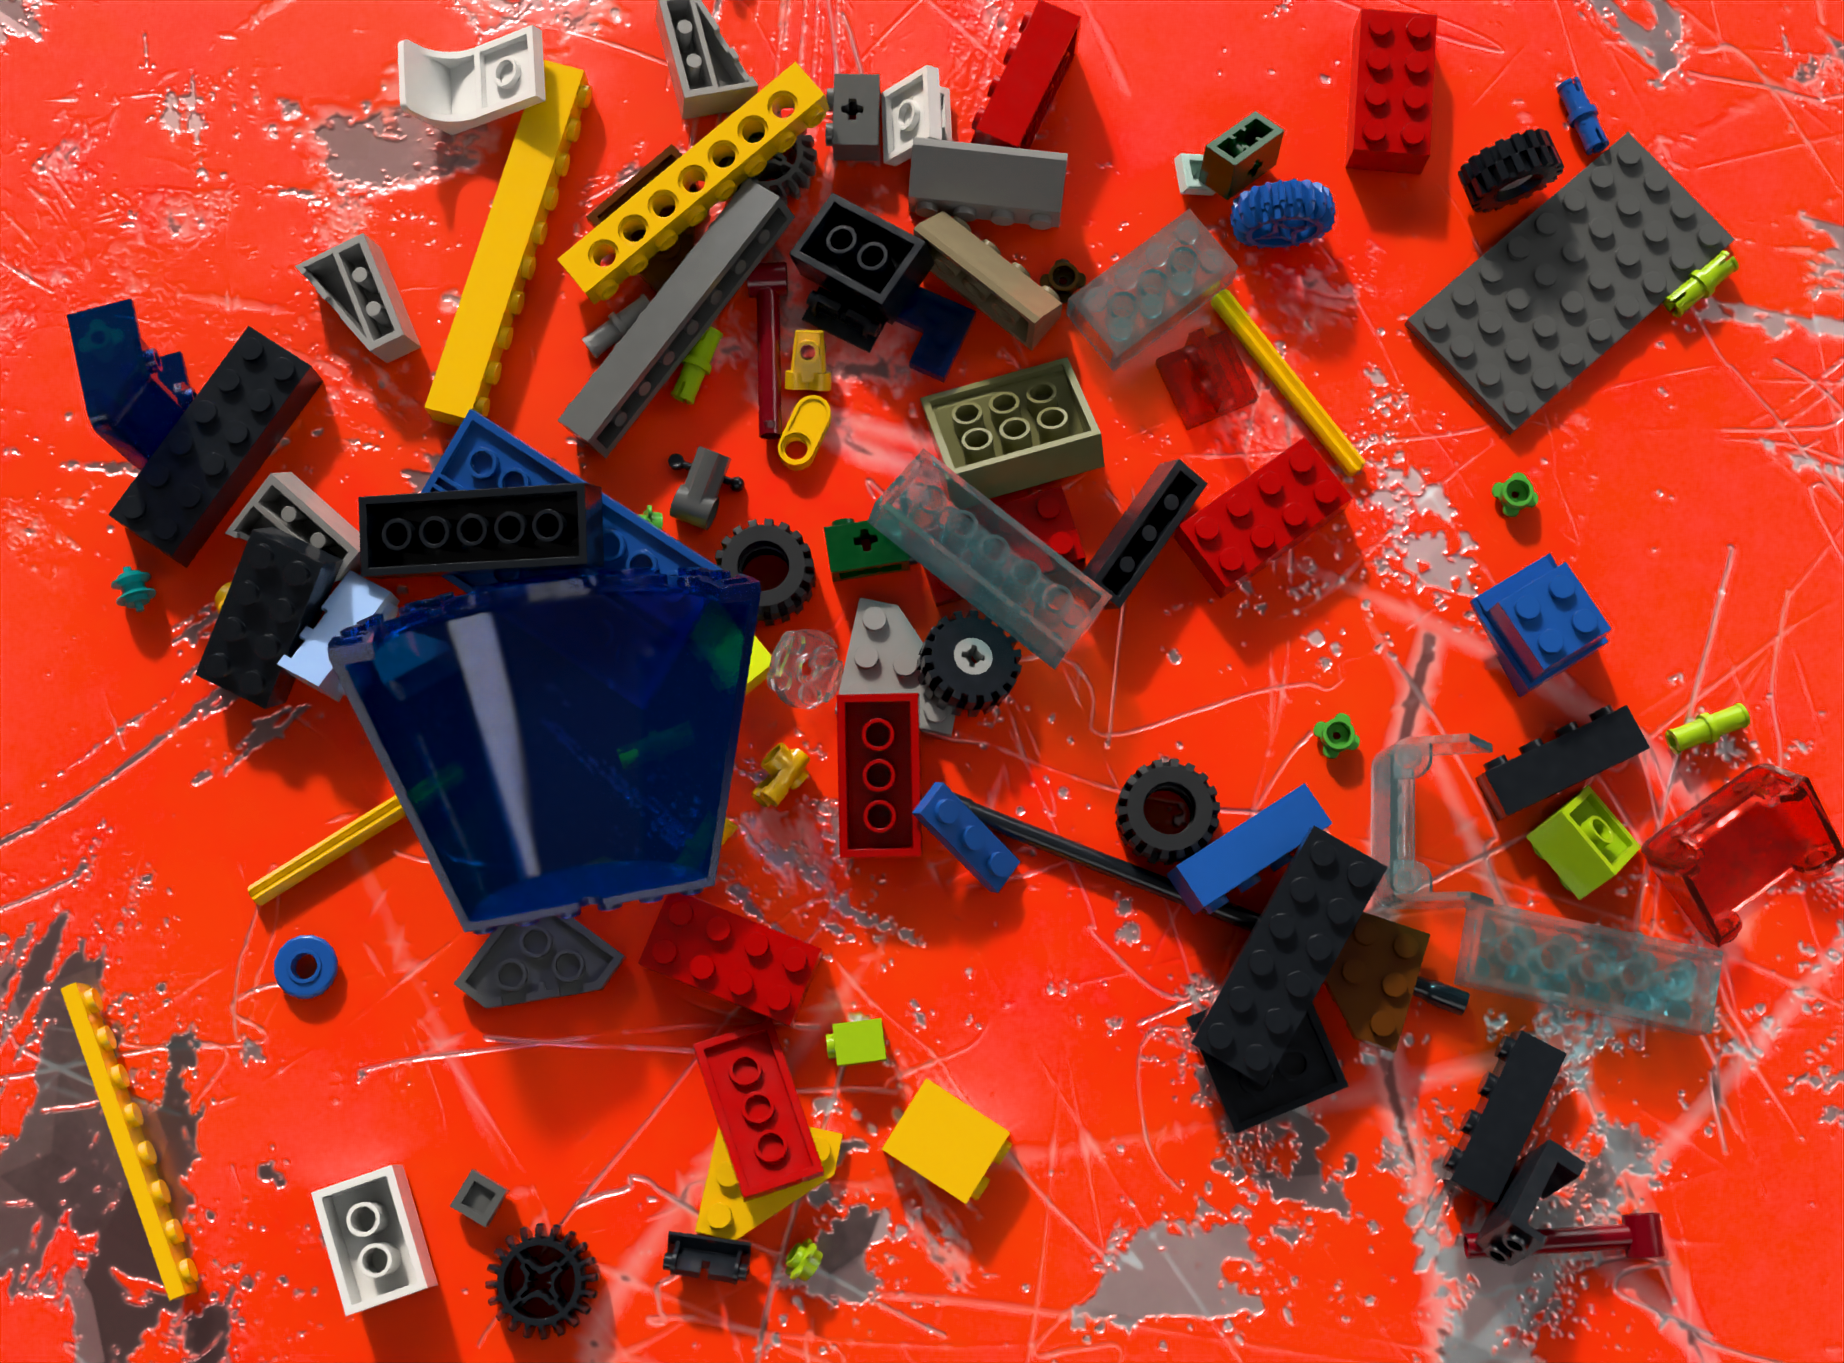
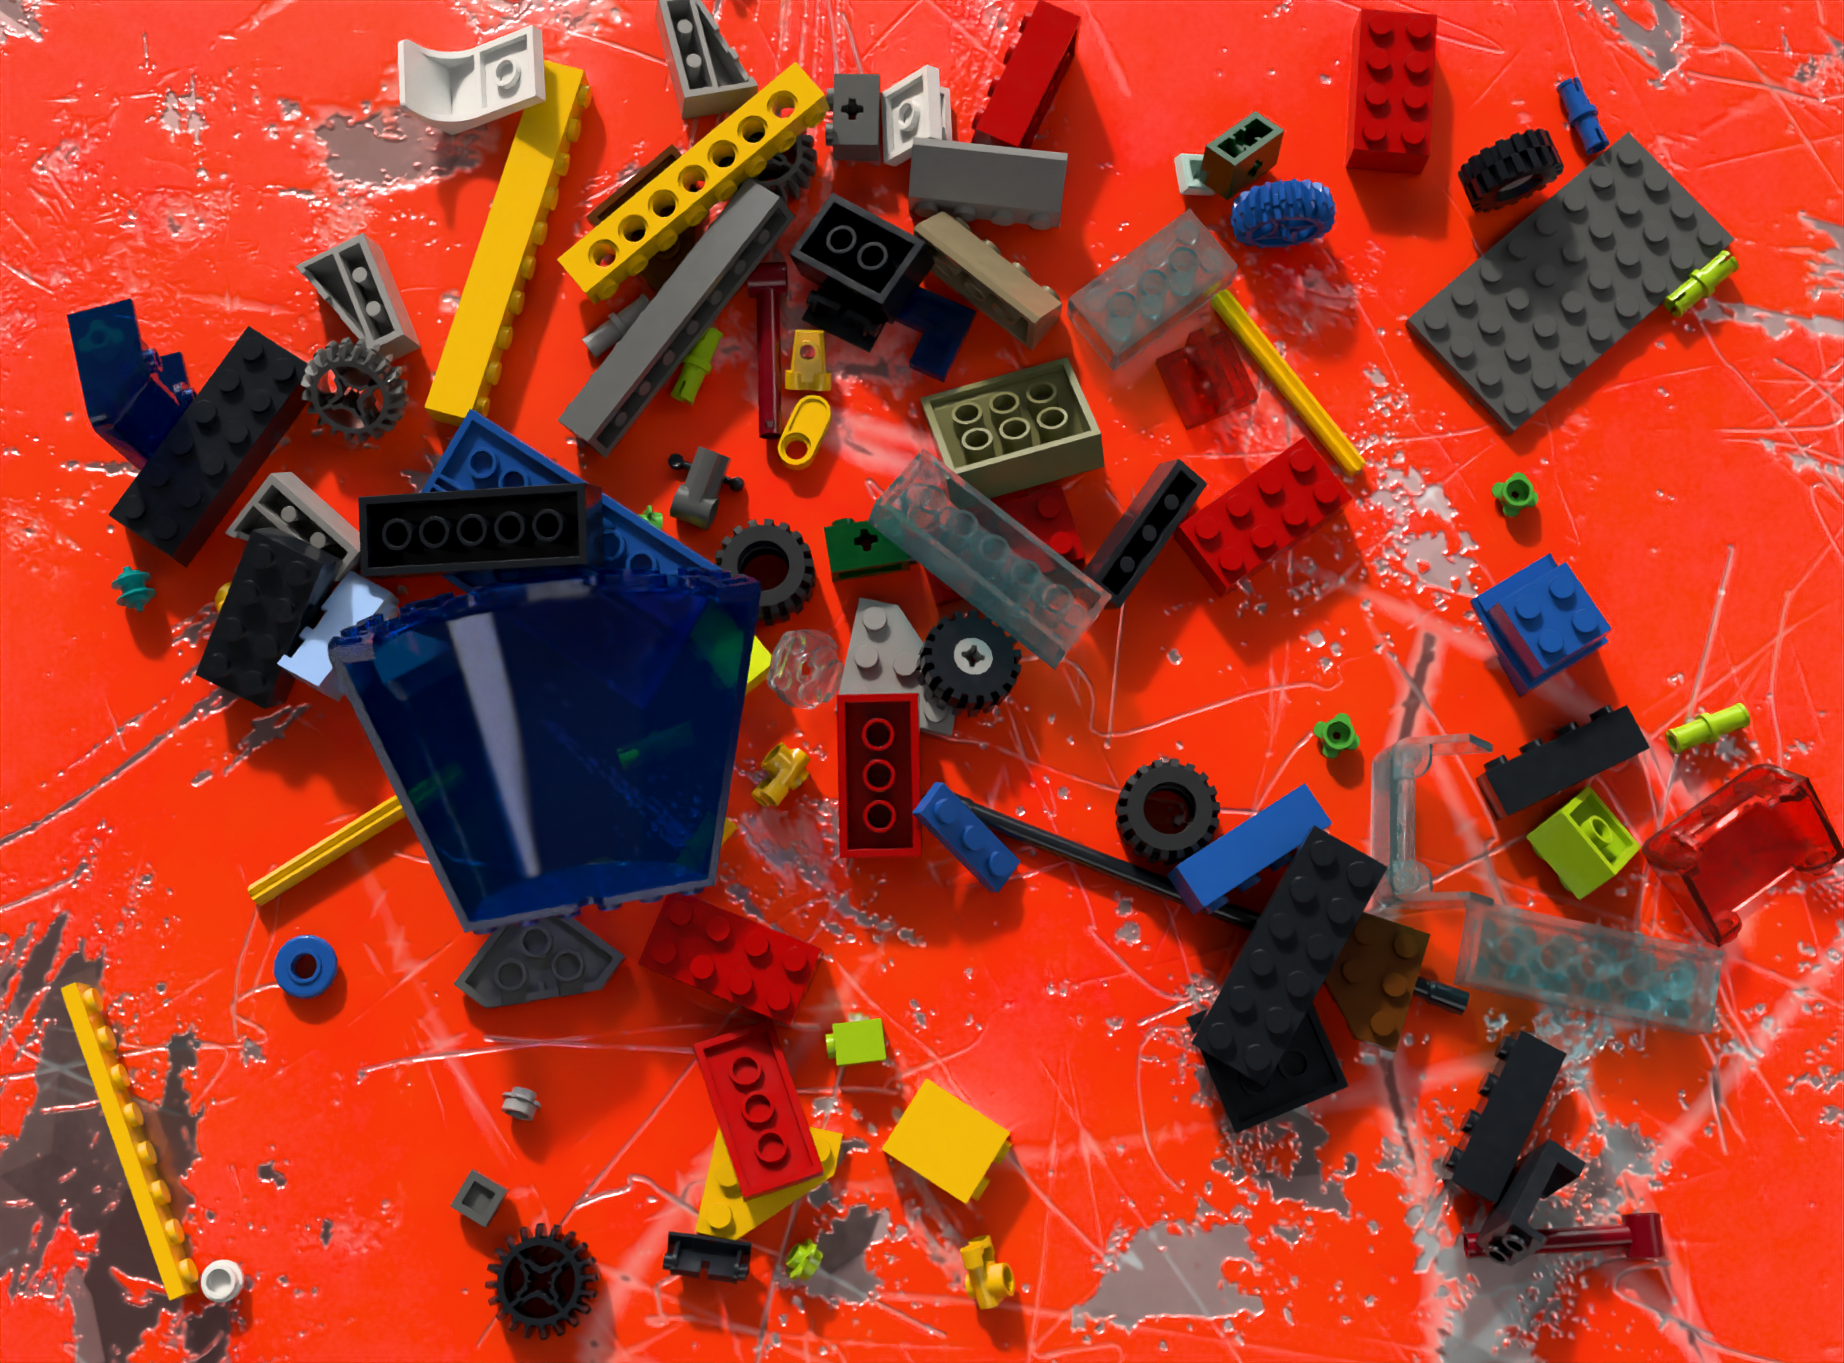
(222, 1281): none -> white plate
(361, 370): none -> dark grey gear
(374, 1239): brick -> none
(520, 1103): none -> light grey plate
(985, 1279): none -> yellow plate
(1064, 270): dark brown plate -> none

